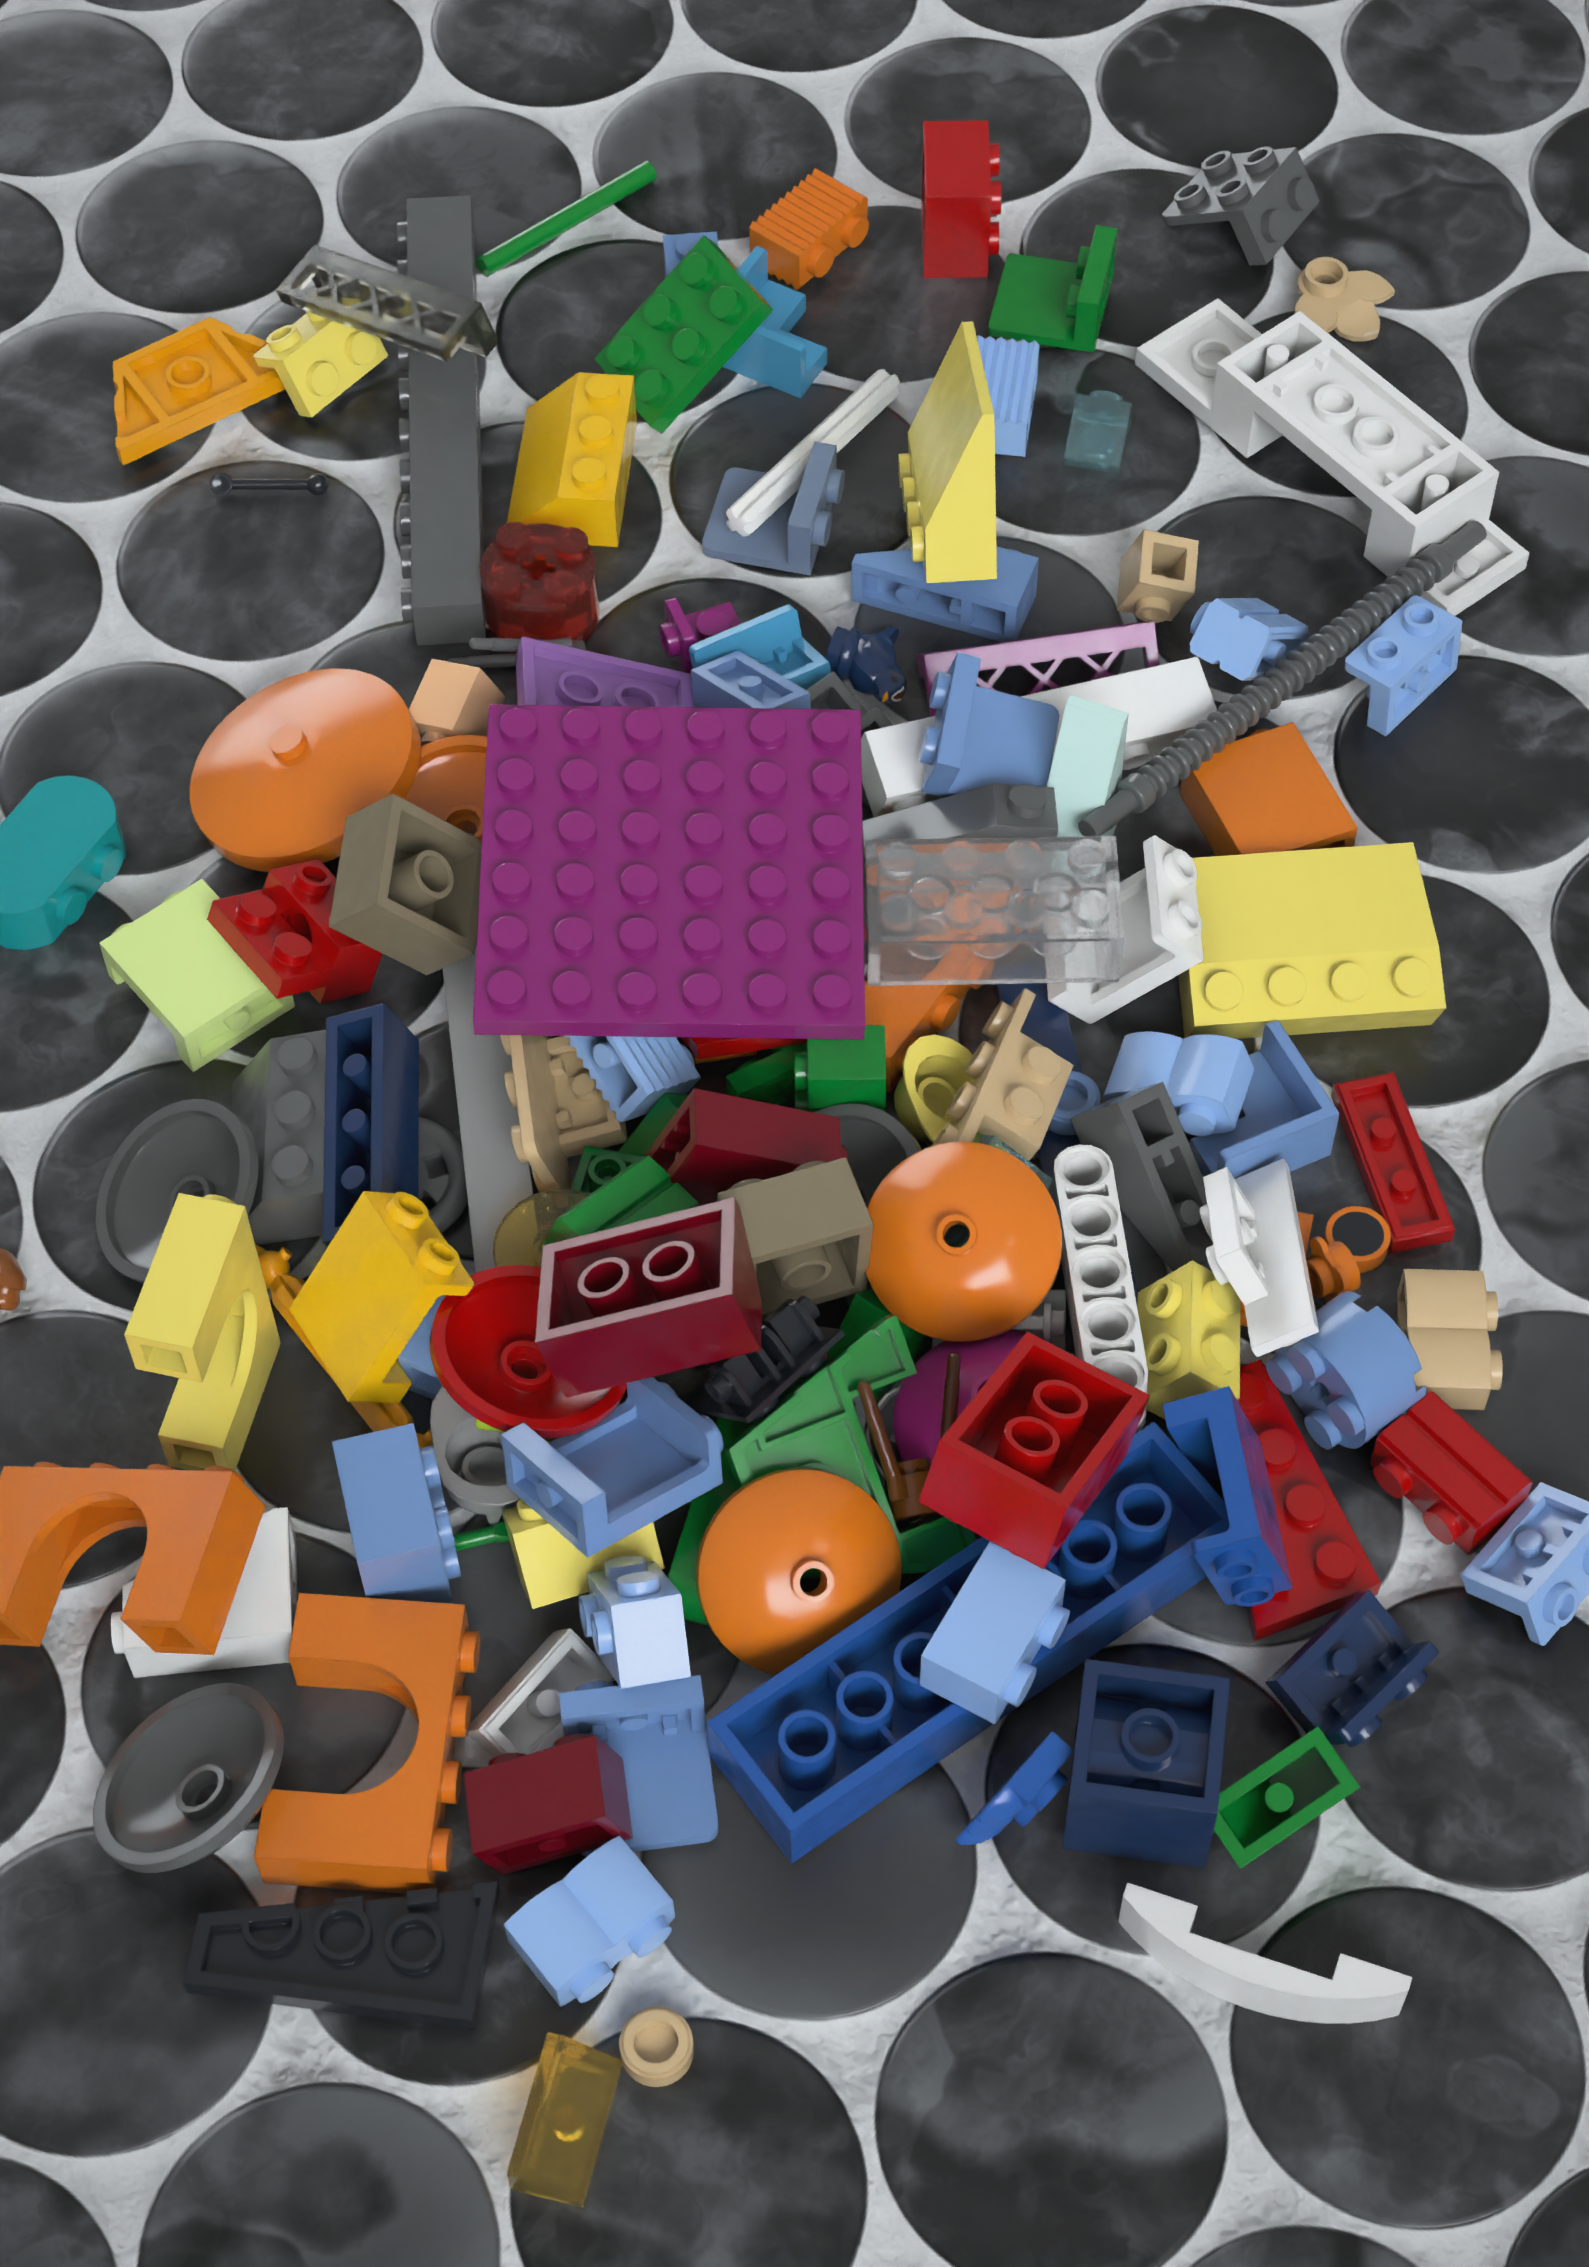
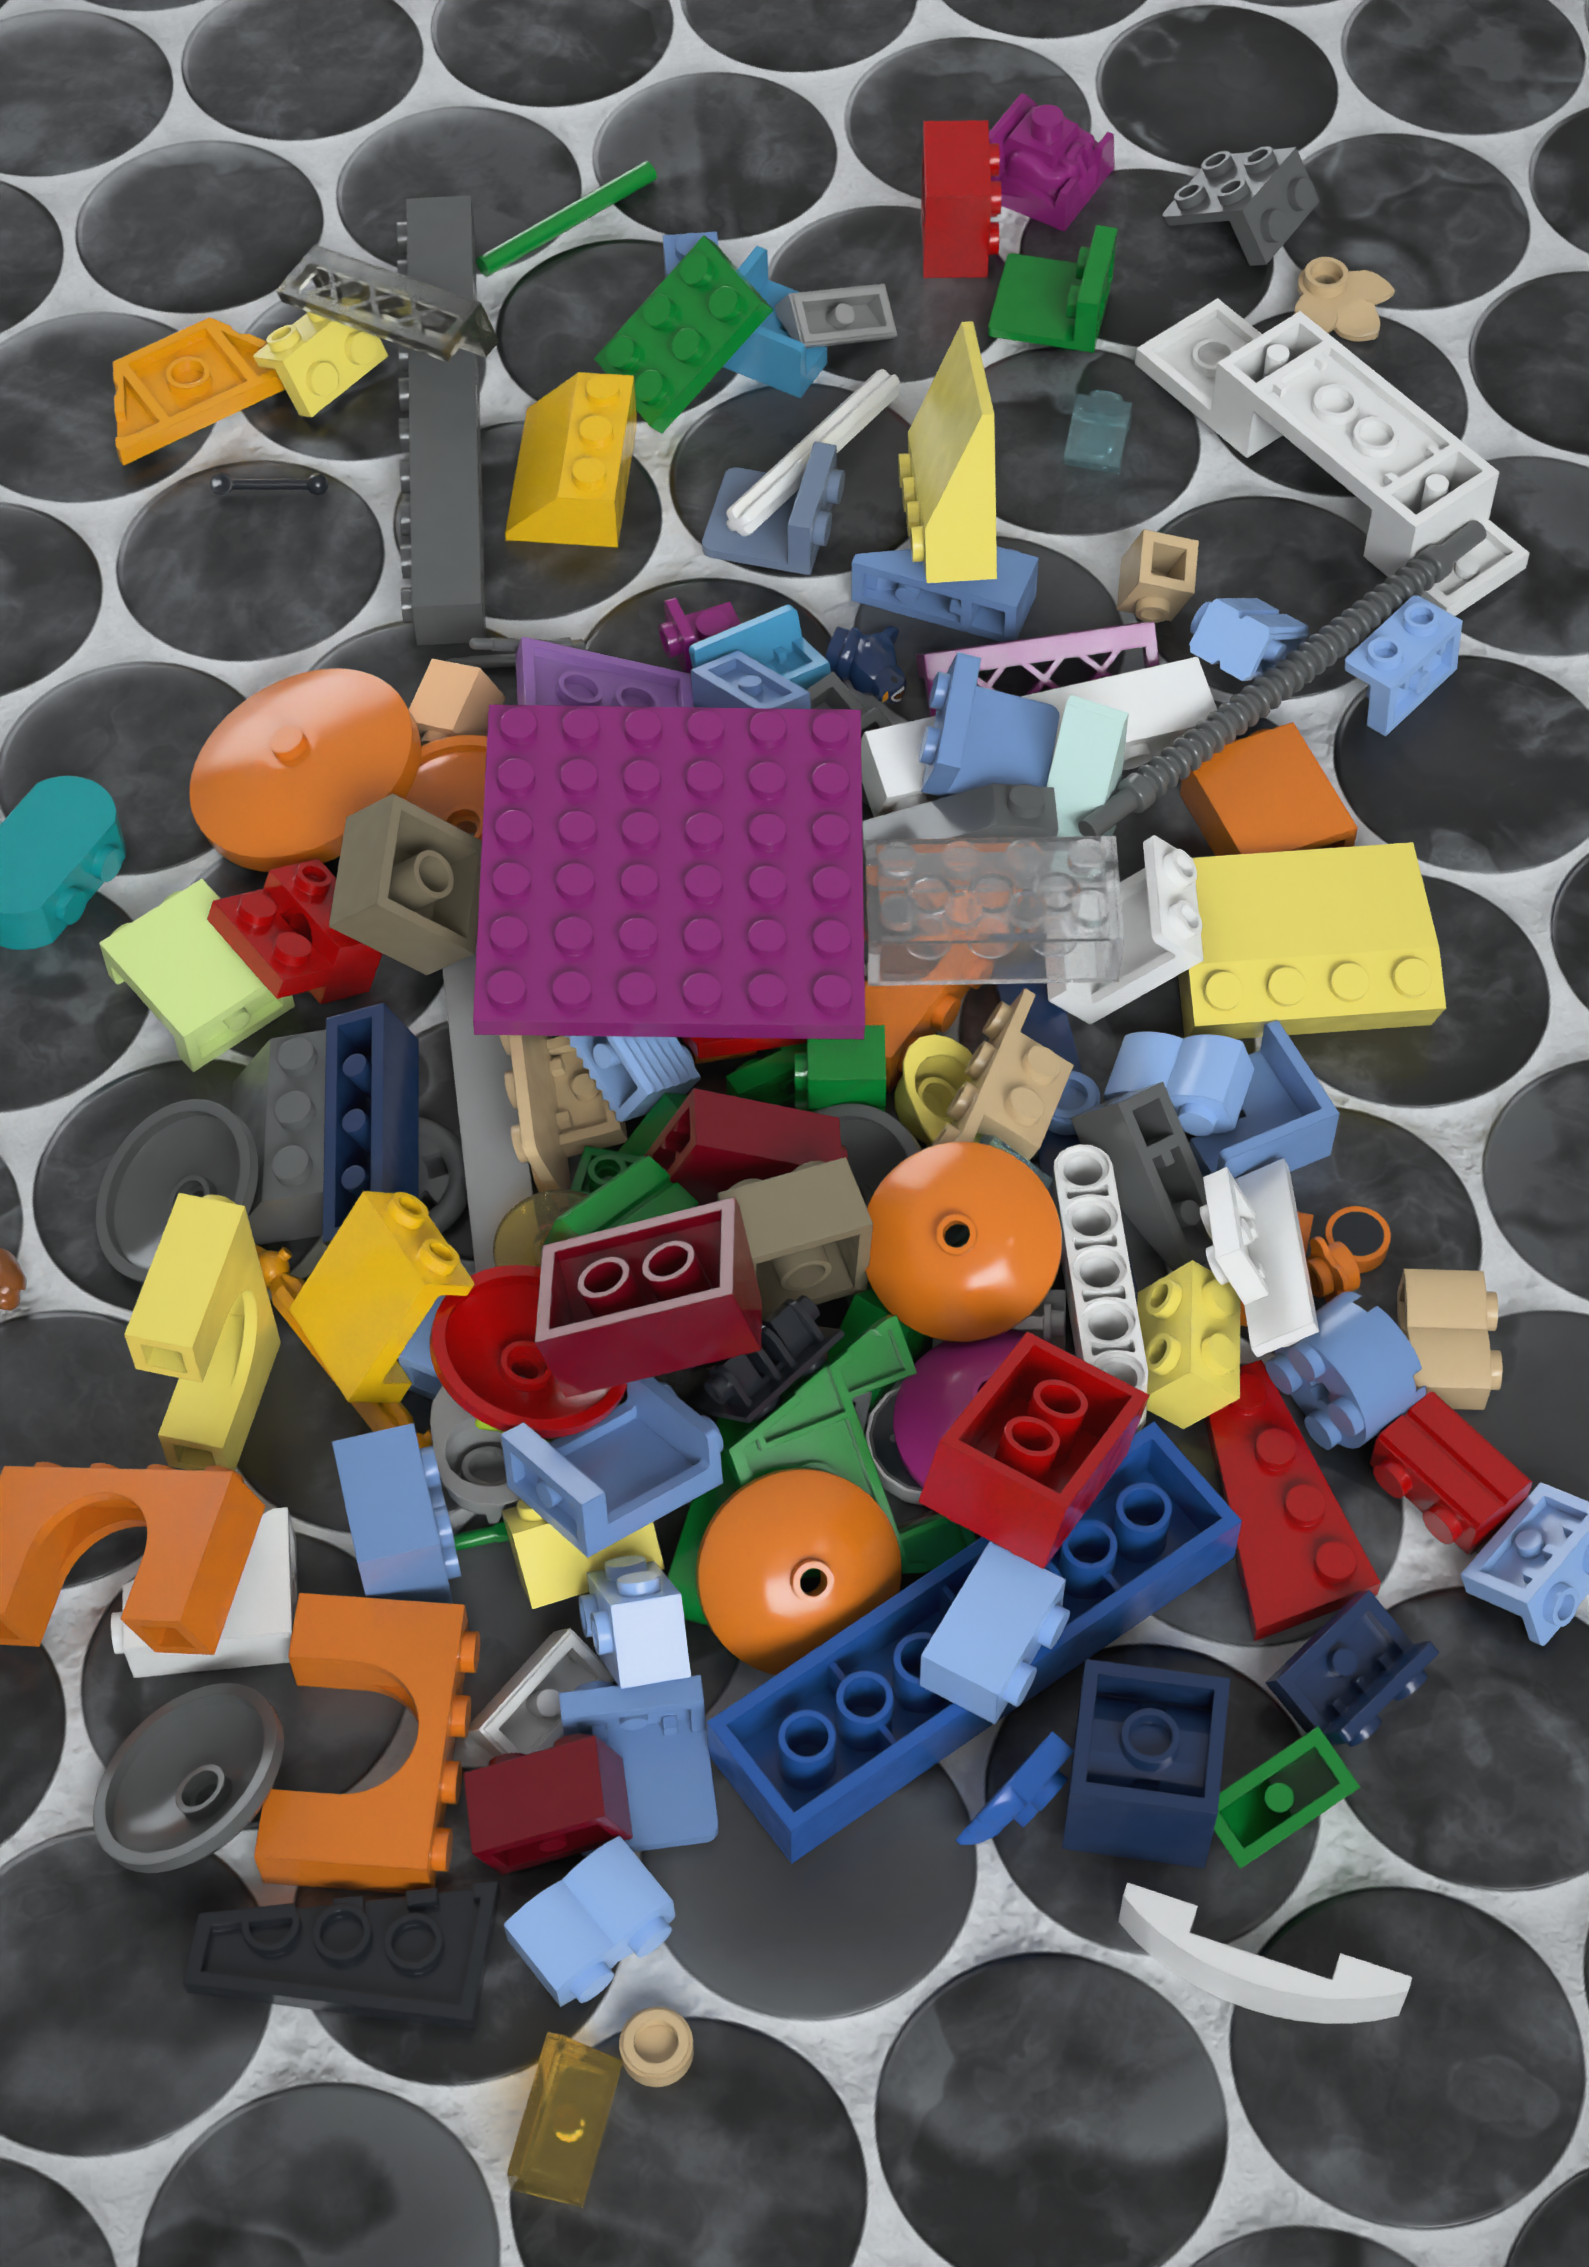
(540, 583): clear red brick -> none
(810, 228): orange brick -> none
(838, 315): none -> light grey slope
(907, 1478): reddish brown plant -> none
(1012, 382): light blue brick -> none
(1048, 162): none -> magenta brick
(1218, 1440): blue panel -> none
(1392, 1161): red tile -> none

